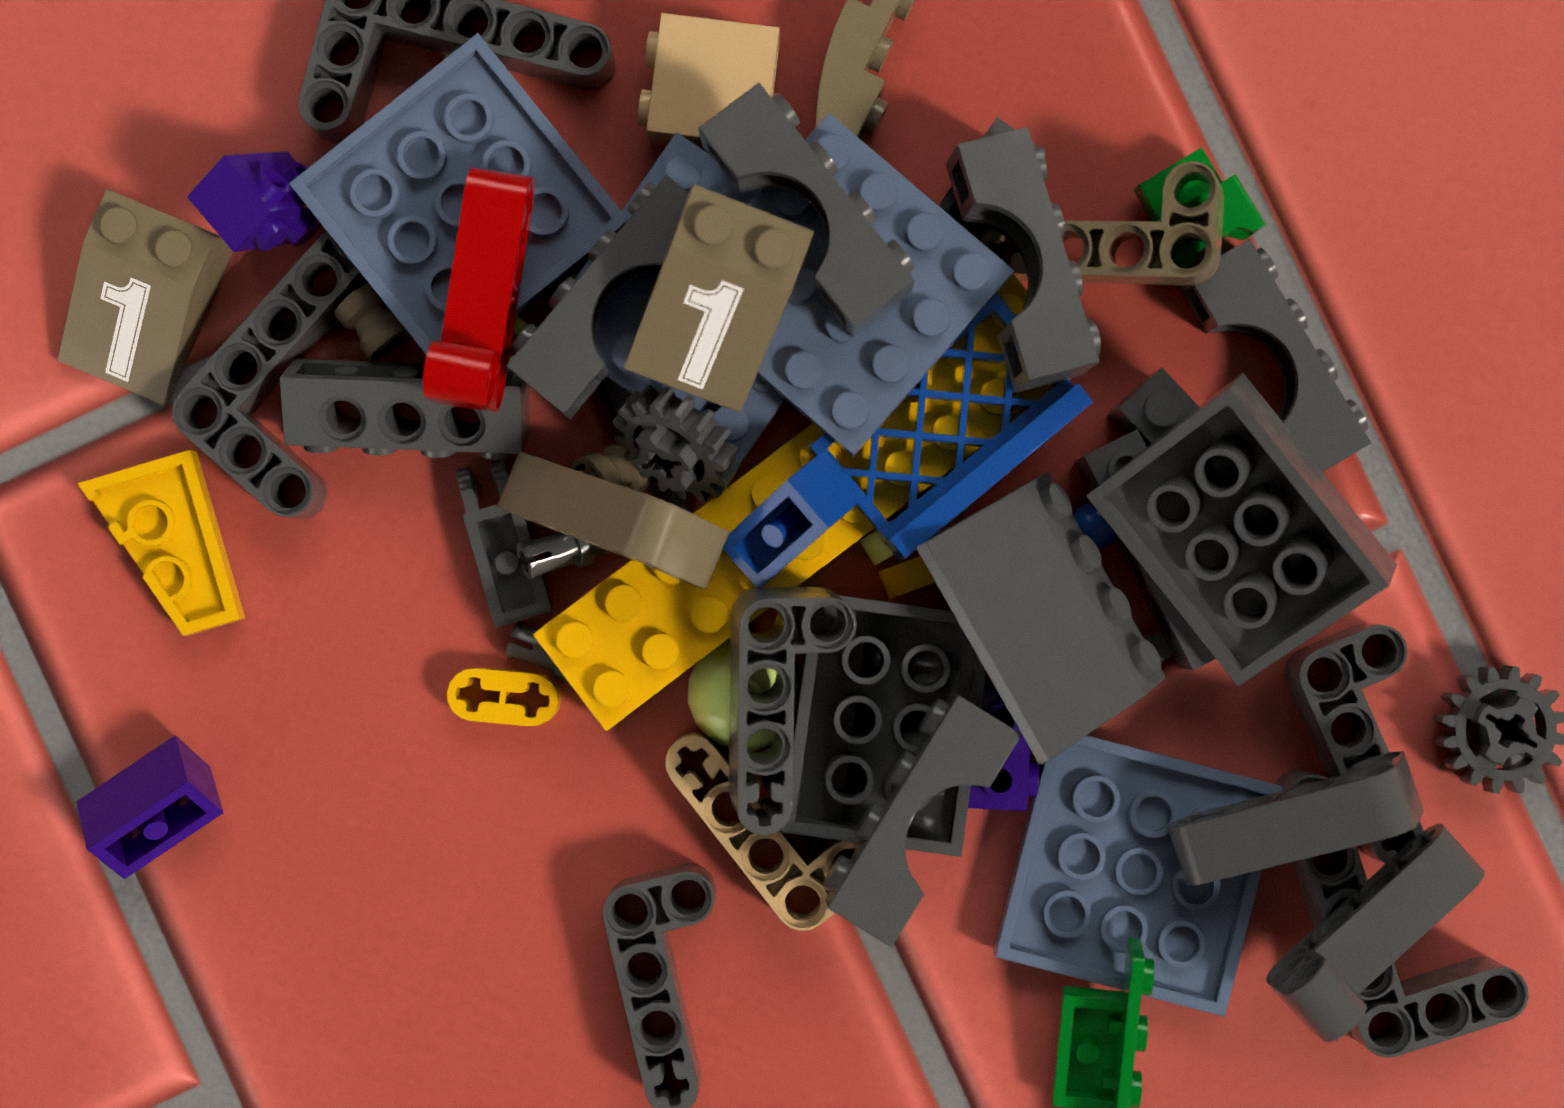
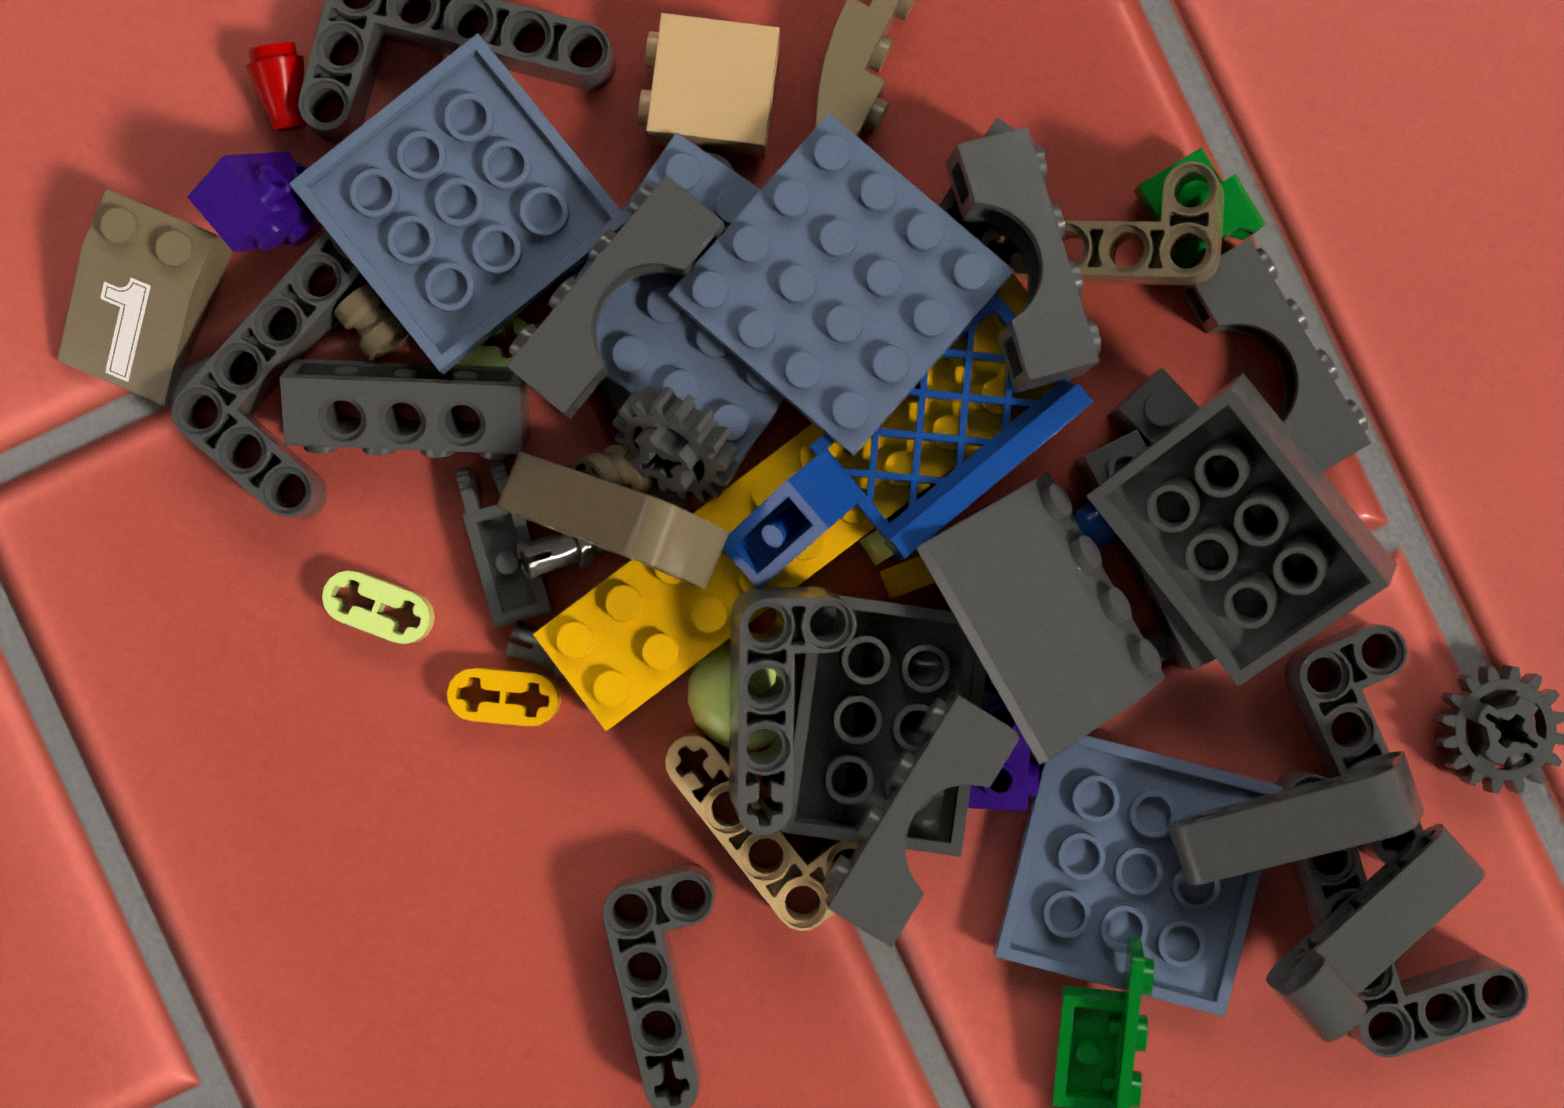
(149, 807): dark purple brick -> none
(173, 536): yellow wing -> none
(278, 79): none -> red cone
(373, 620): none -> yellowish green beam
(483, 293): red beam -> none
(718, 298): dark tan slope -> none
(760, 148): dark grey arch -> none

